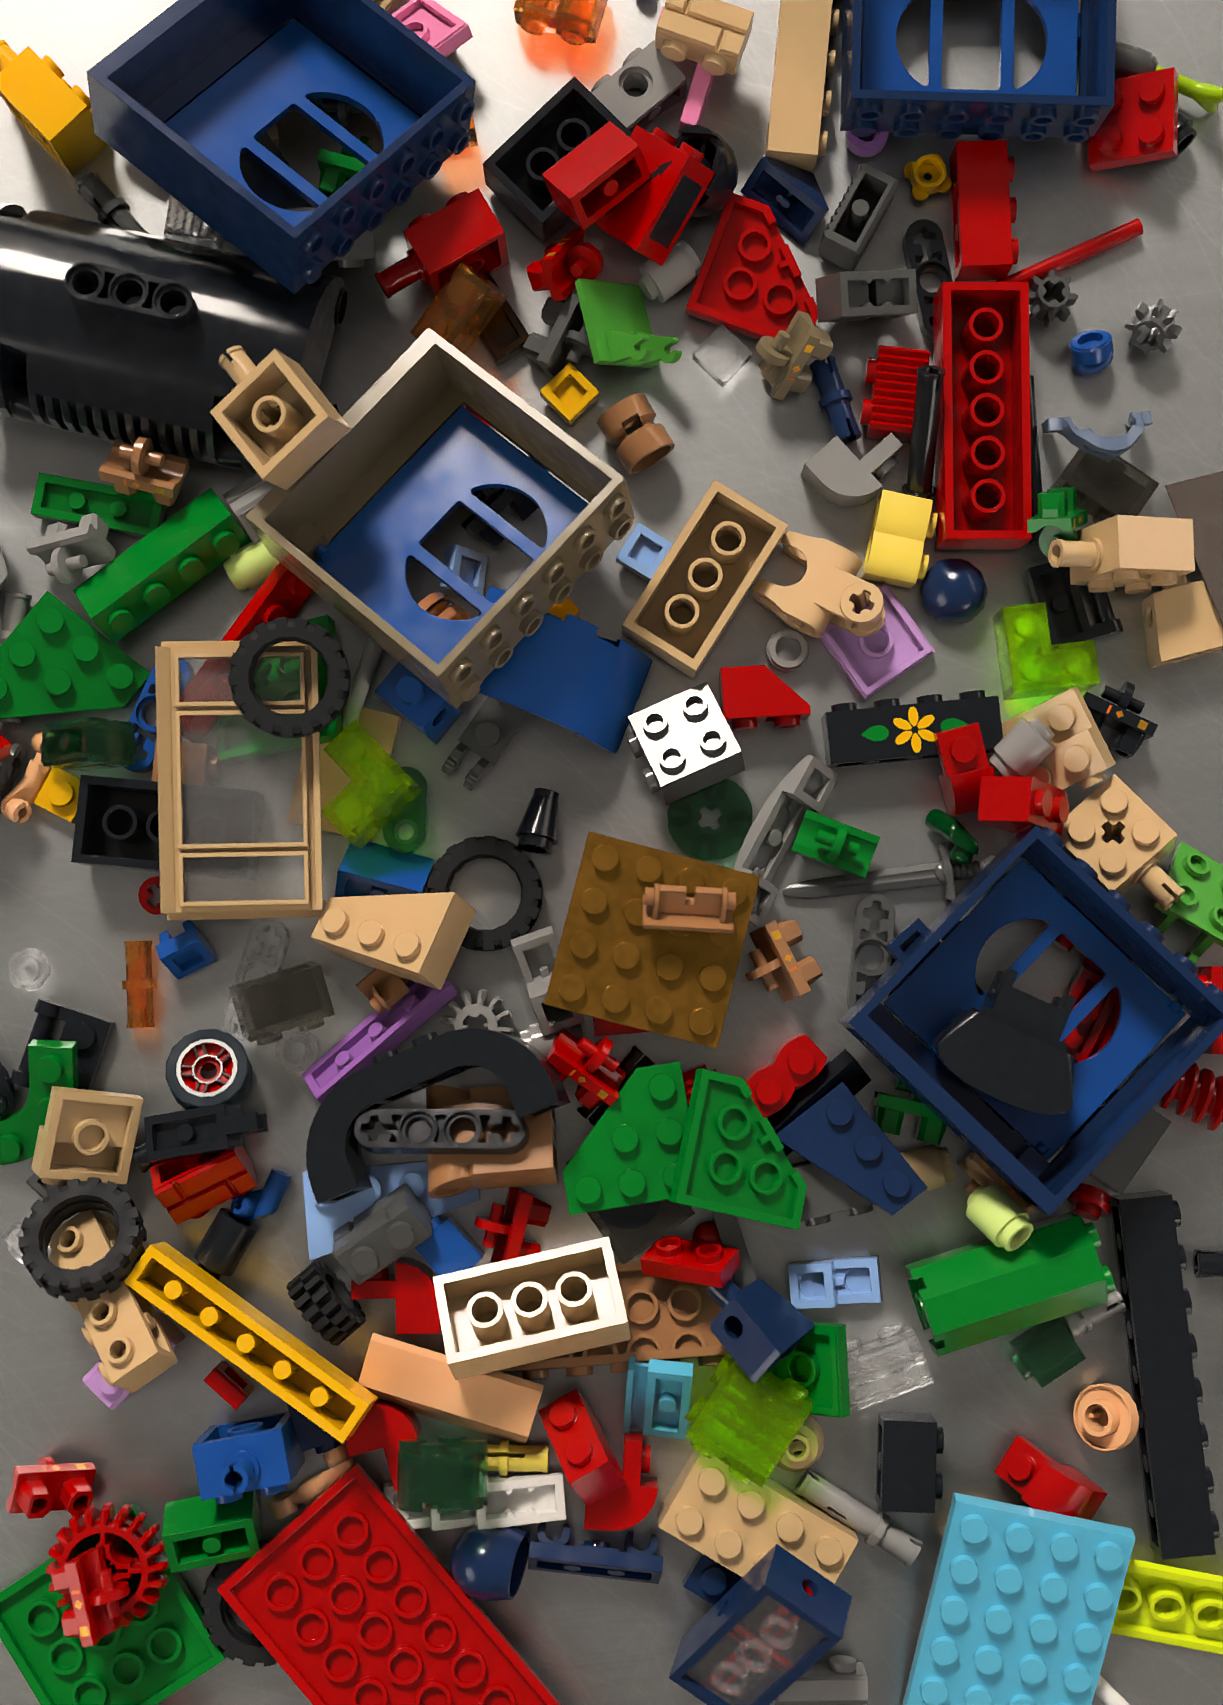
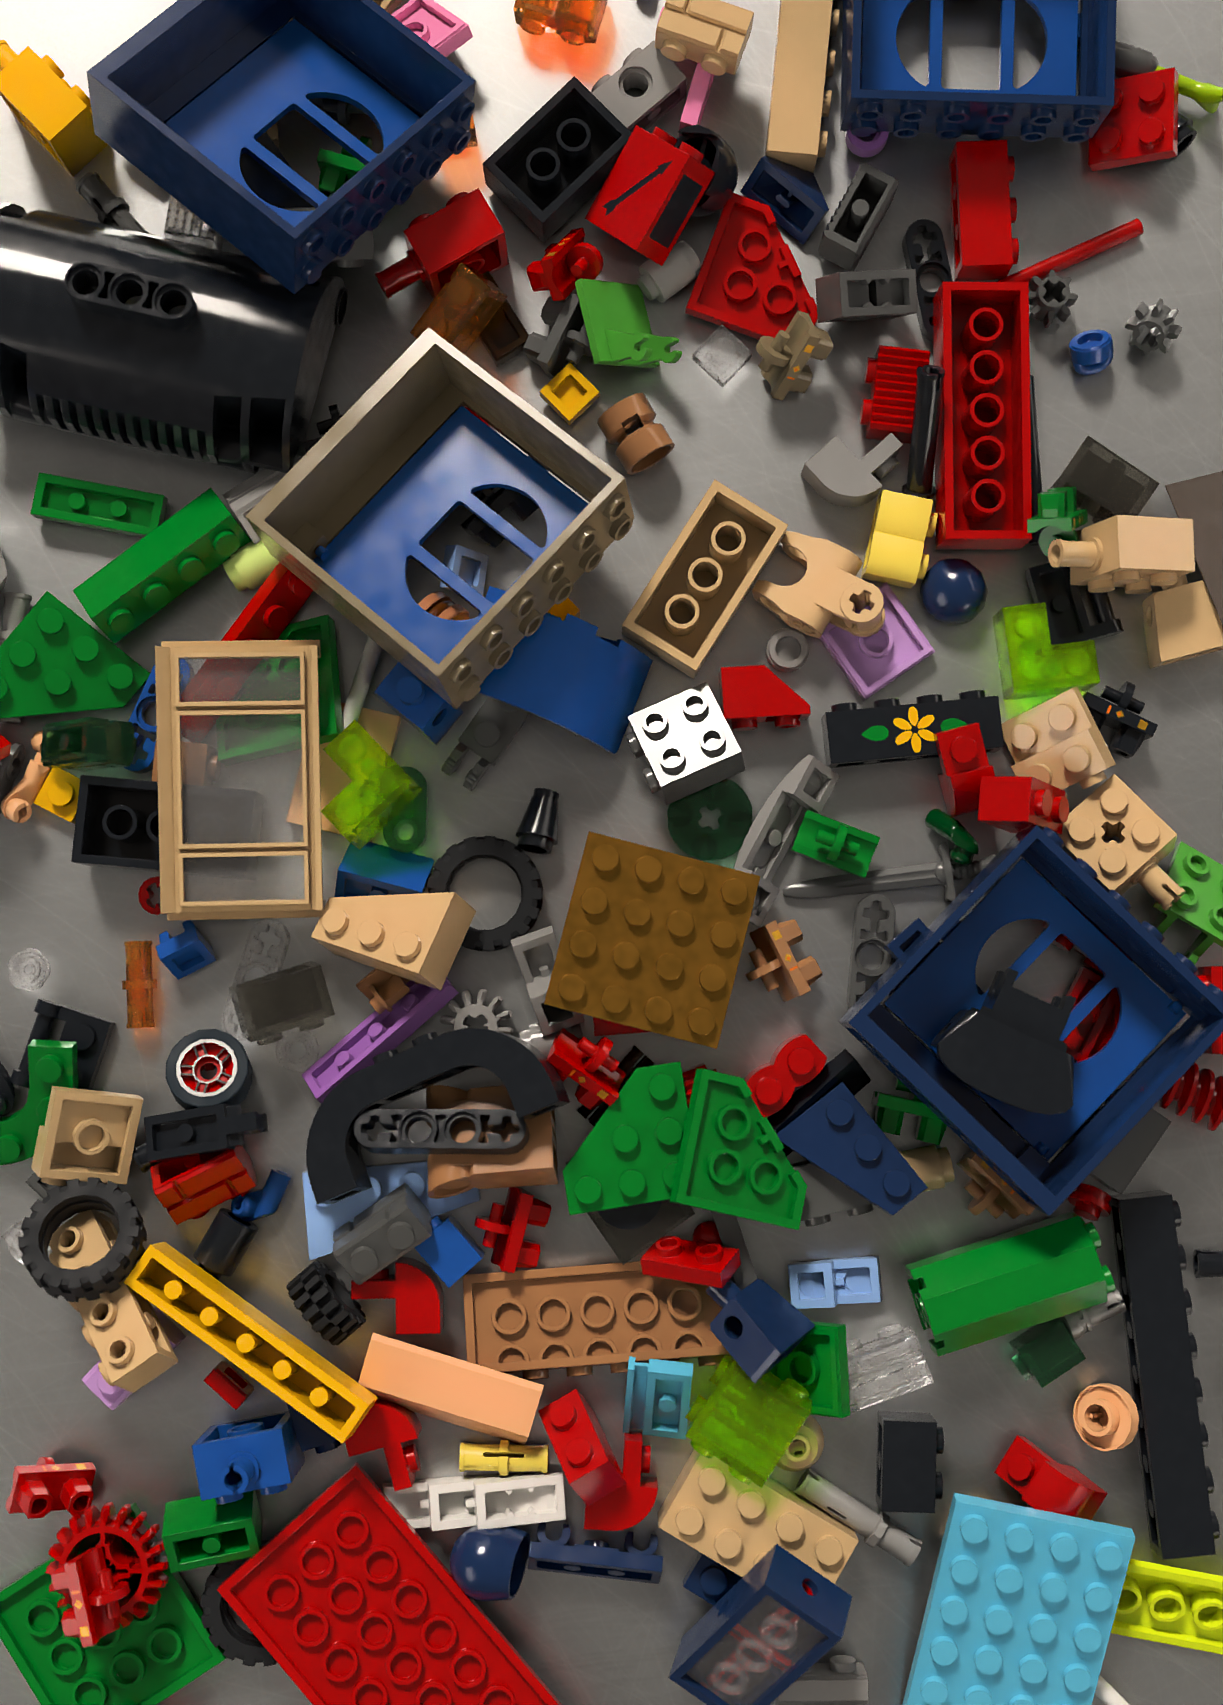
(72, 549): light grey hips -> none
(144, 469): medium nougat hips -> none
(277, 416): tan brick -> none
(286, 630): black tyre -> none
(310, 1489): light nougat arm -> none
(442, 1474): clear green brick -> none
(531, 1308): tan brick -> none
(597, 175): red brick -> none
(643, 552): light blue plate -> none
(669, 909): medium nougat hinge -> none
(835, 400): dark blue pin -> none
(936, 168): yellow plate -> none
(998, 1217): yellowish green brick -> none
(1023, 748): light grey brick -> none
(1091, 443): sand blue helmet -> none

